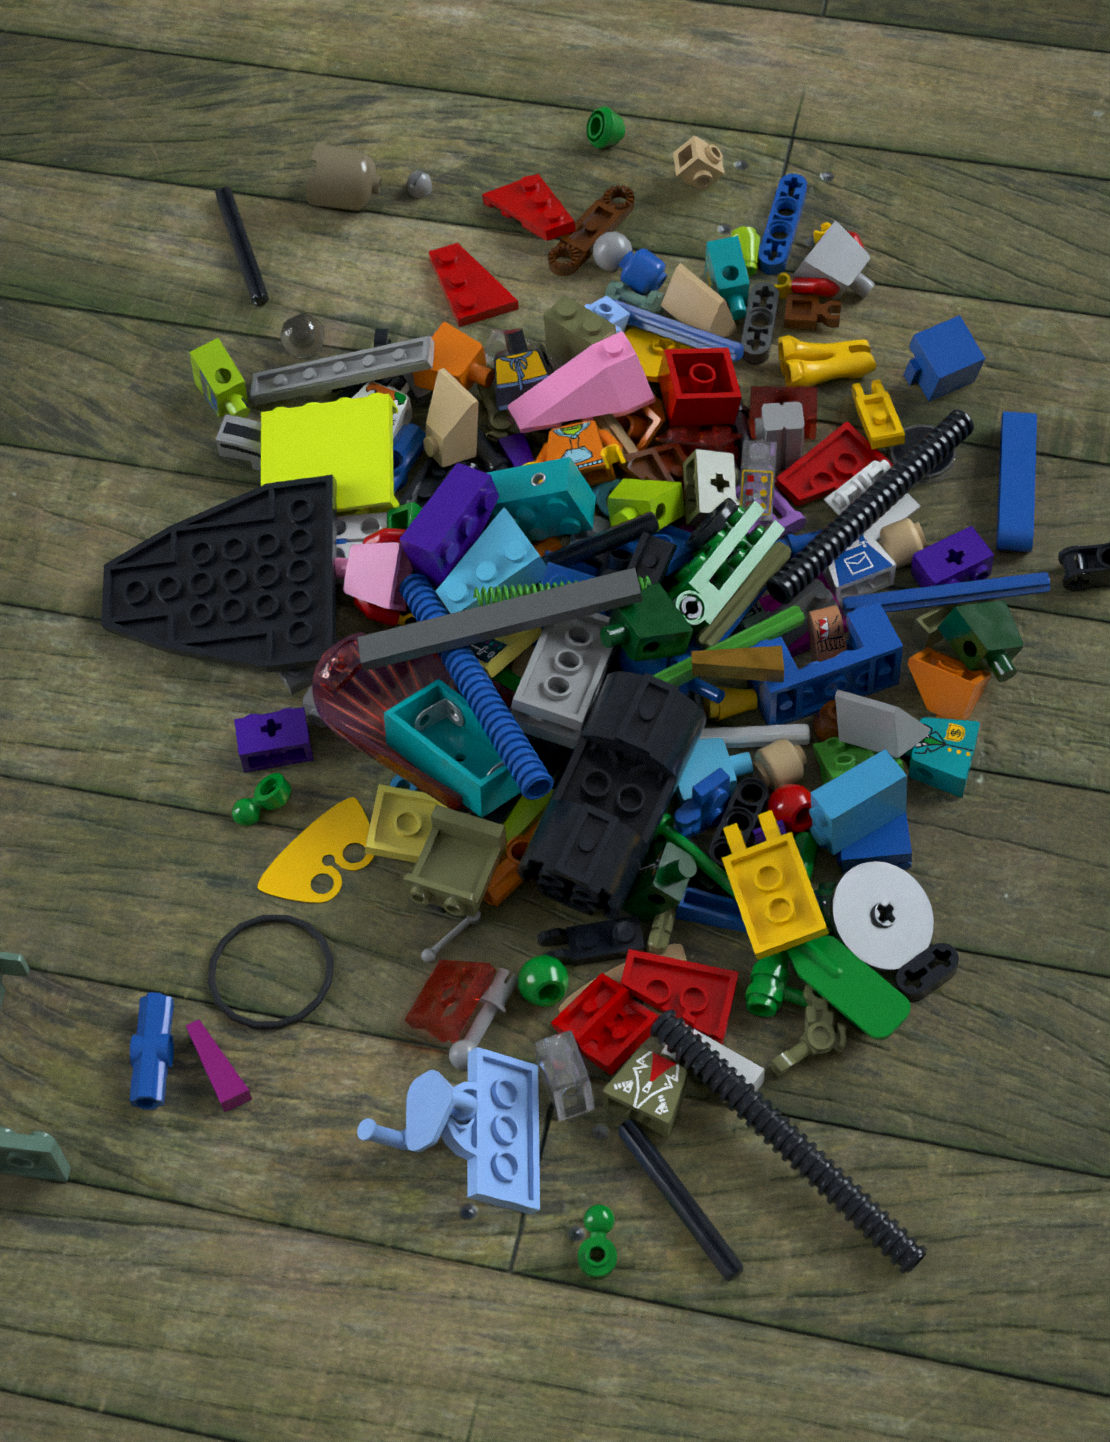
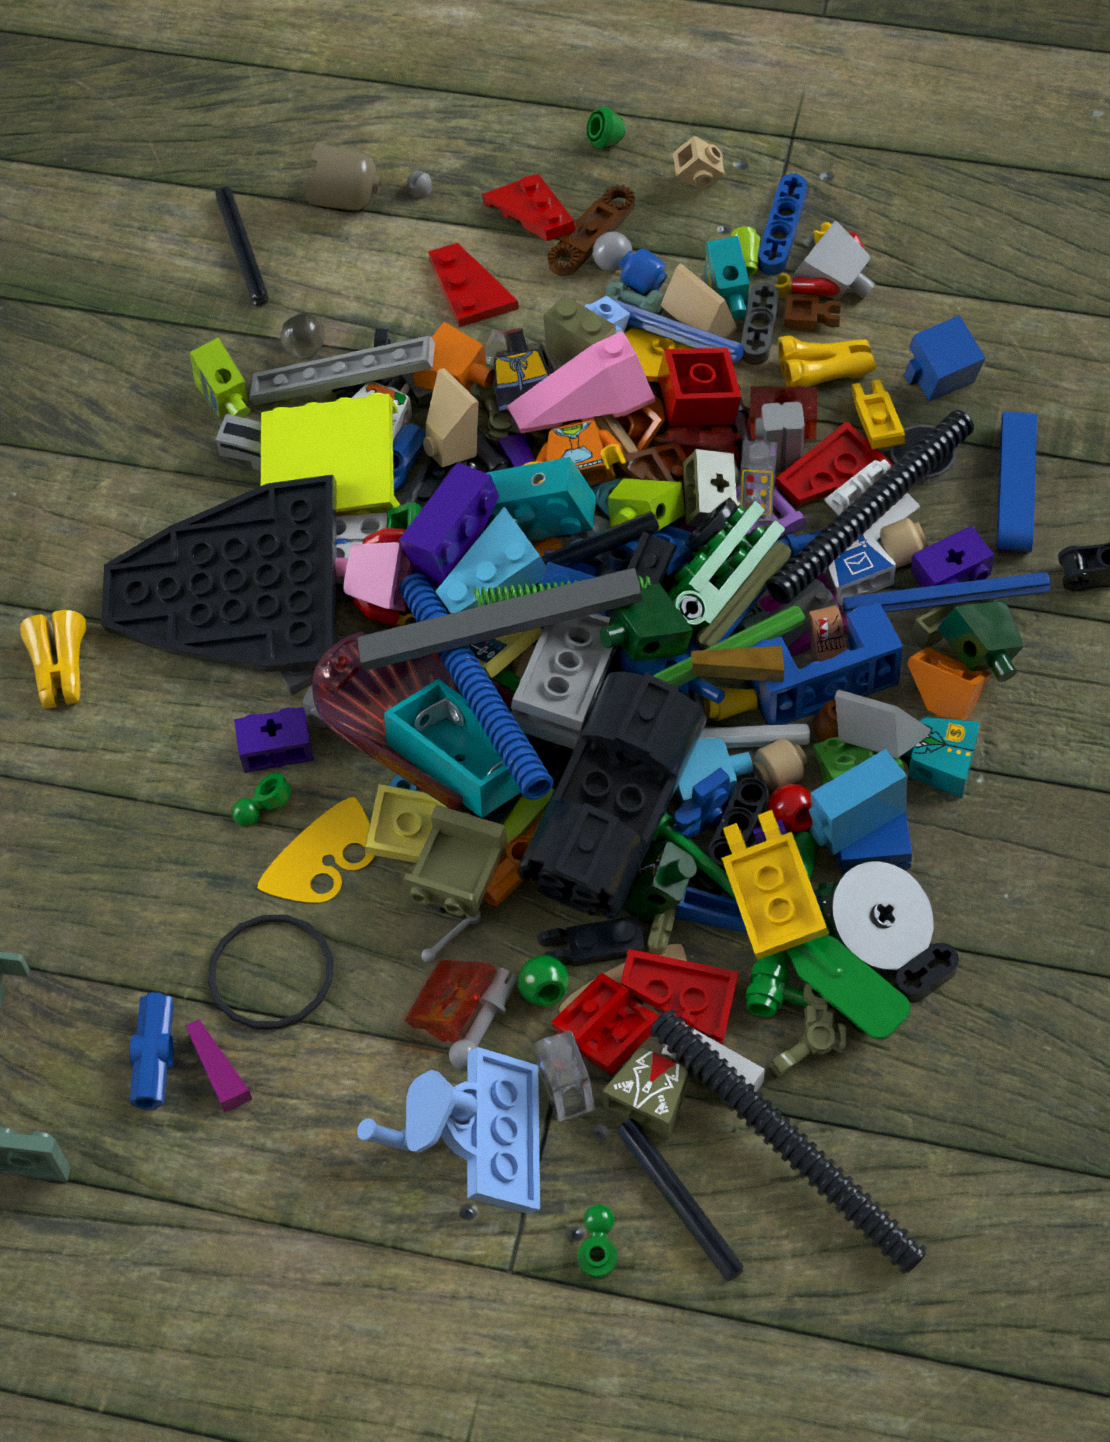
(68, 631): none -> yellow piece

